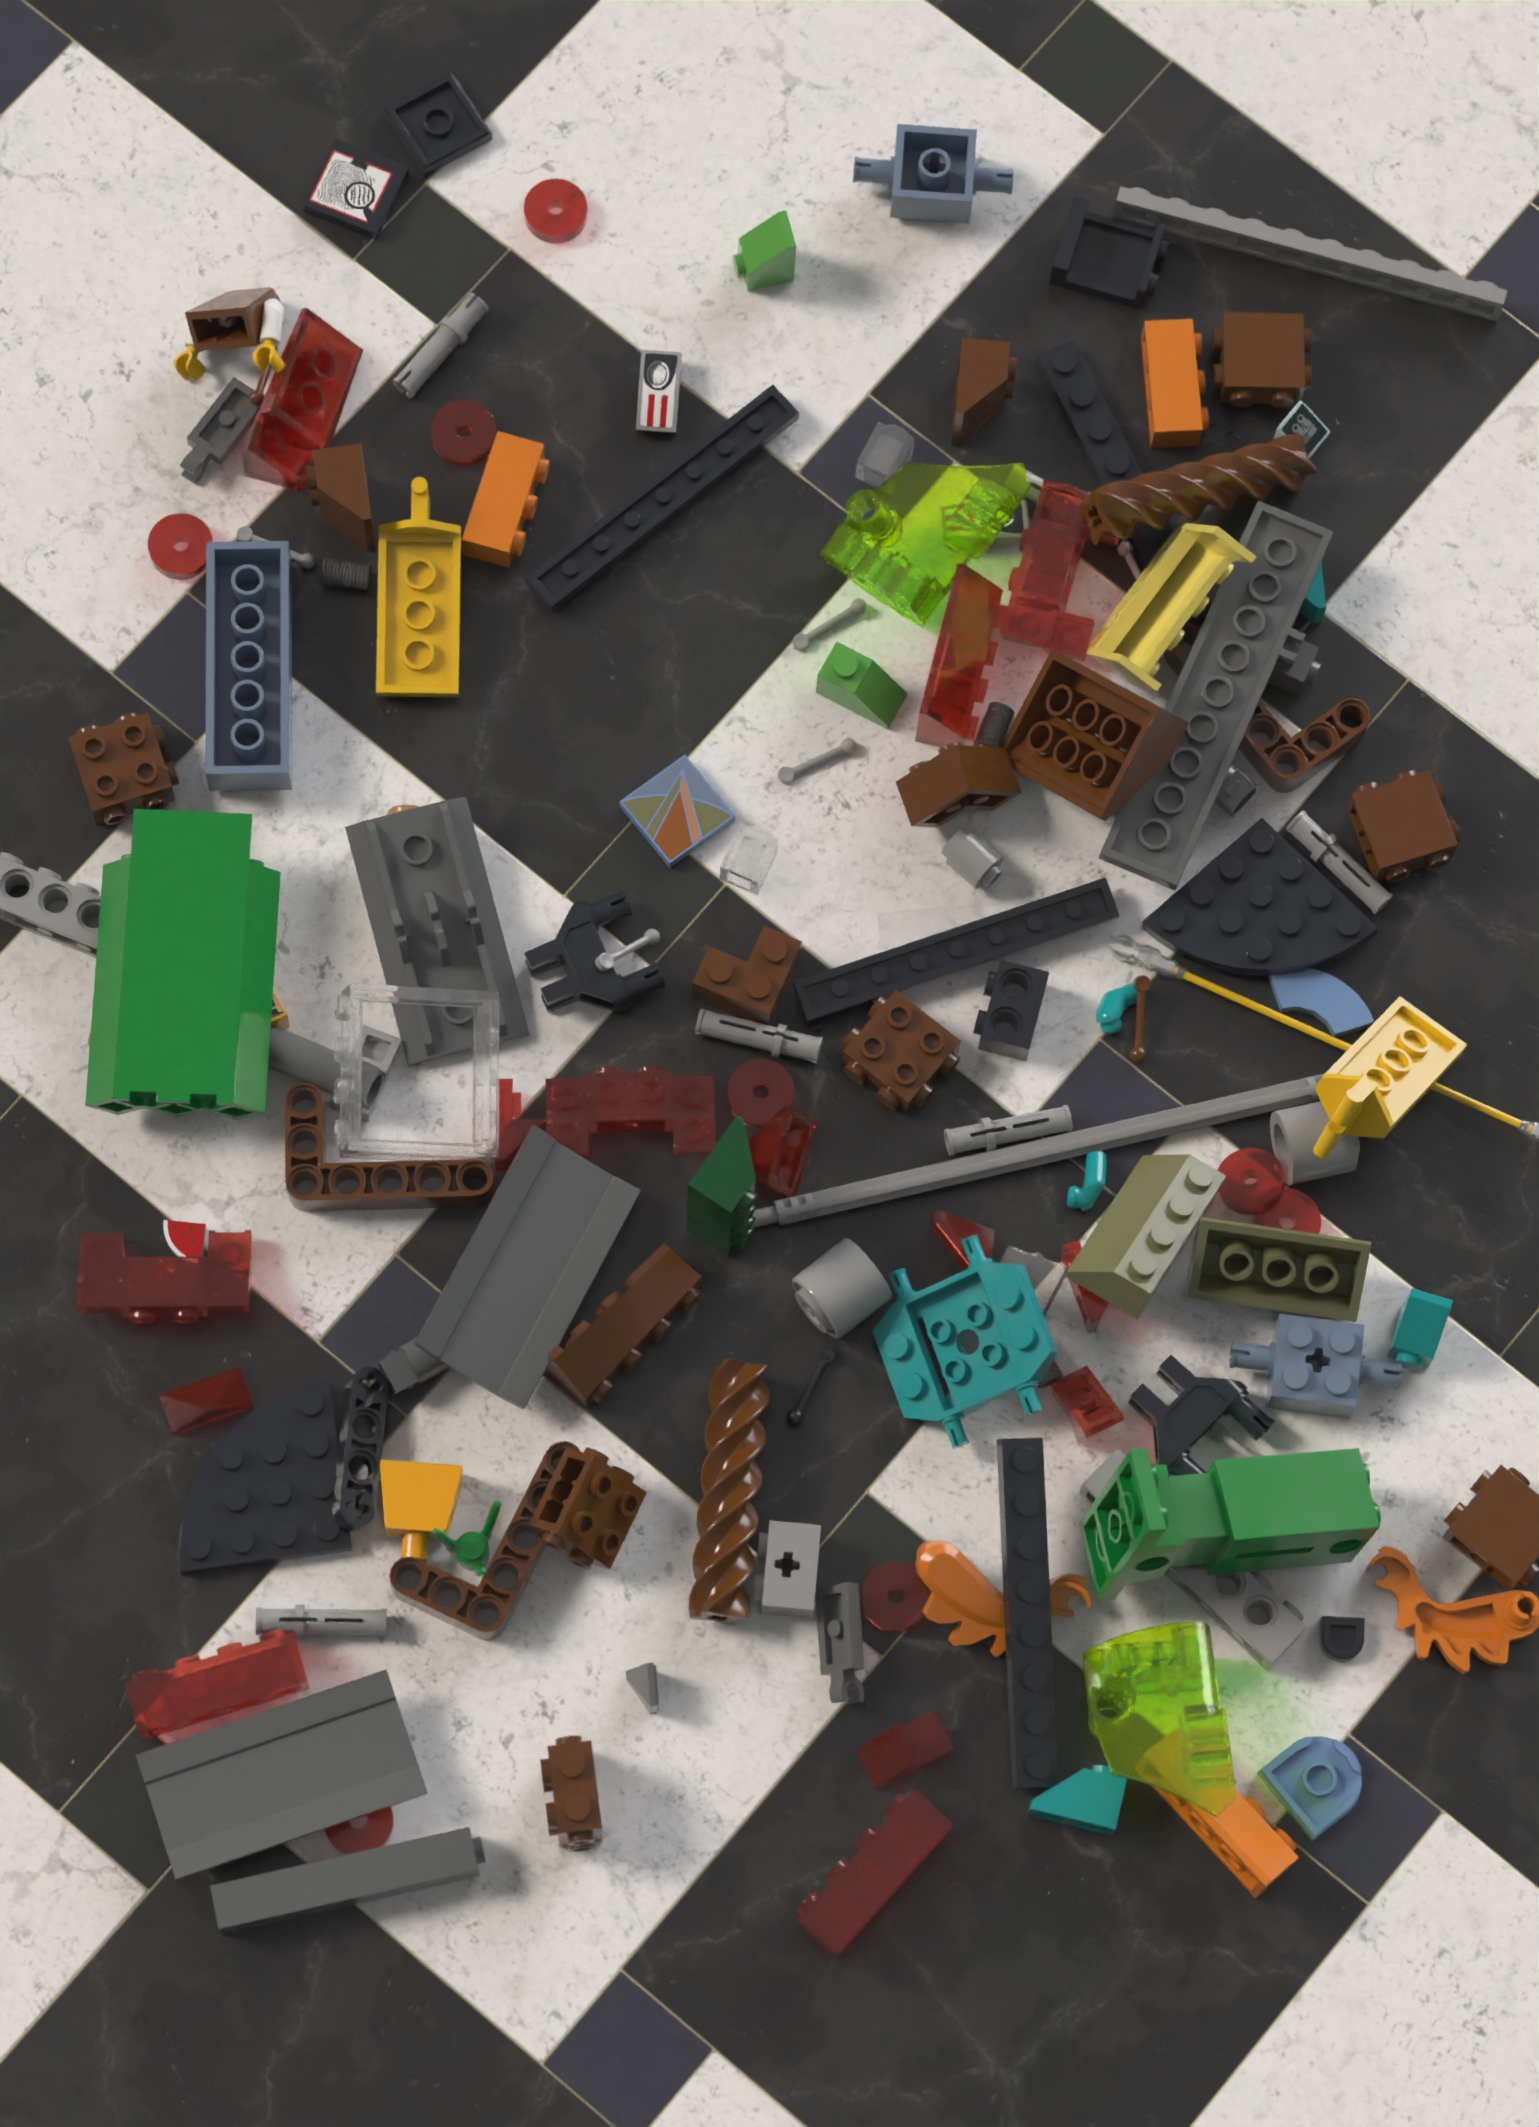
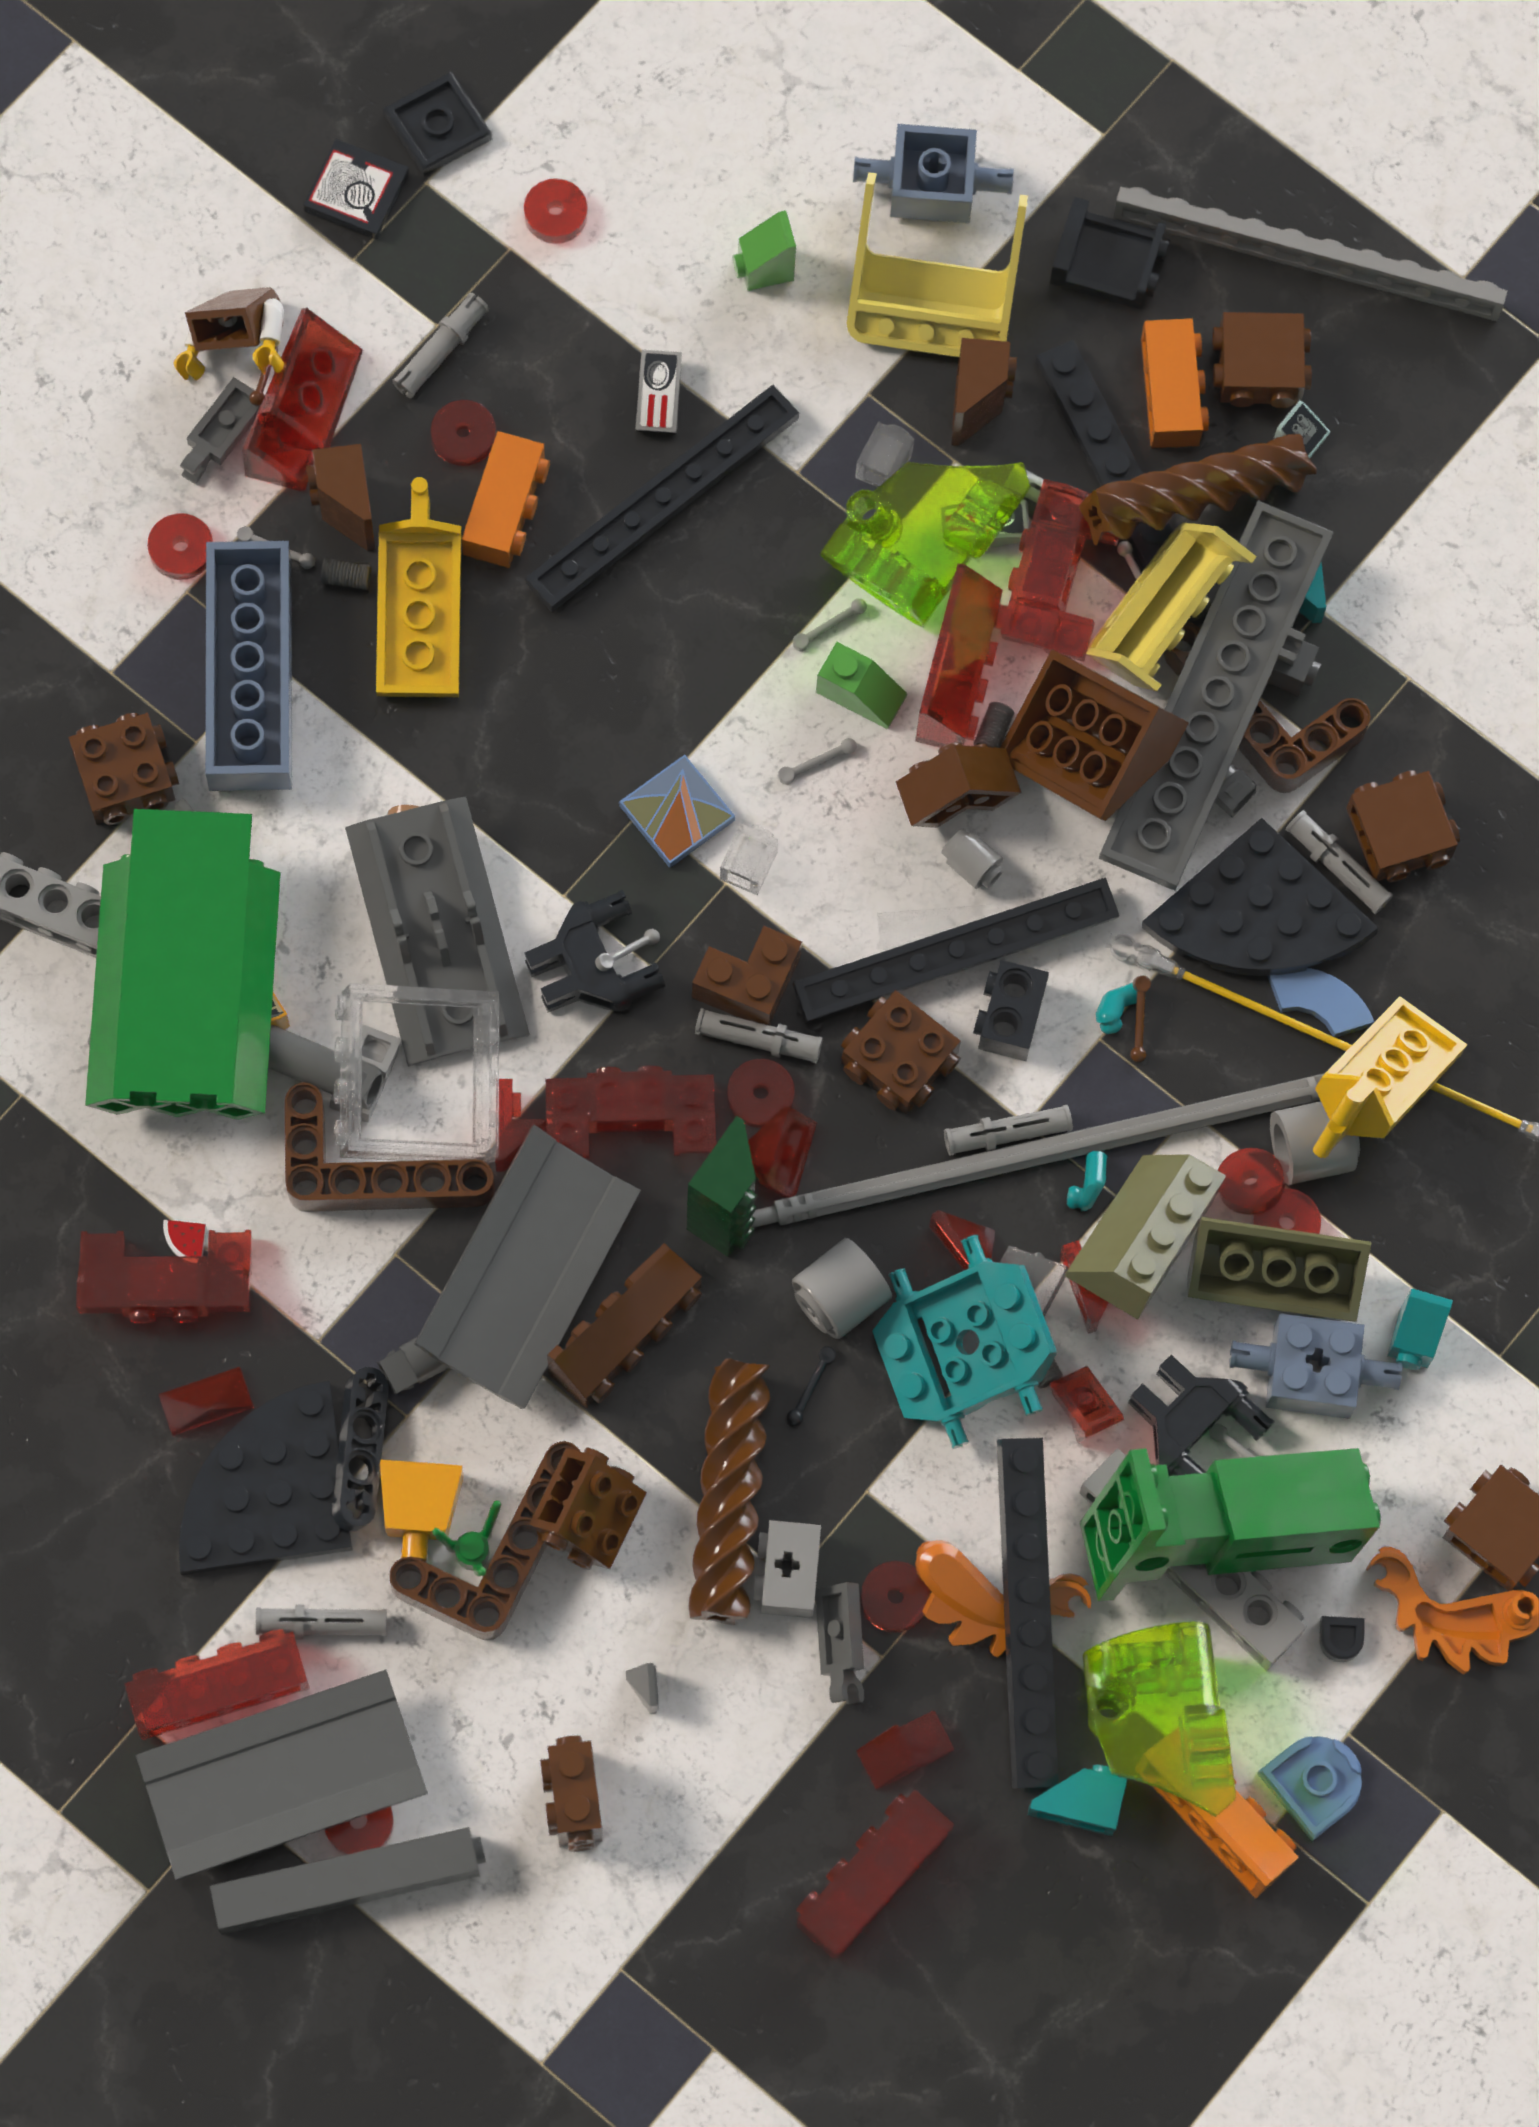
(928, 302): none -> light yellow windscreen

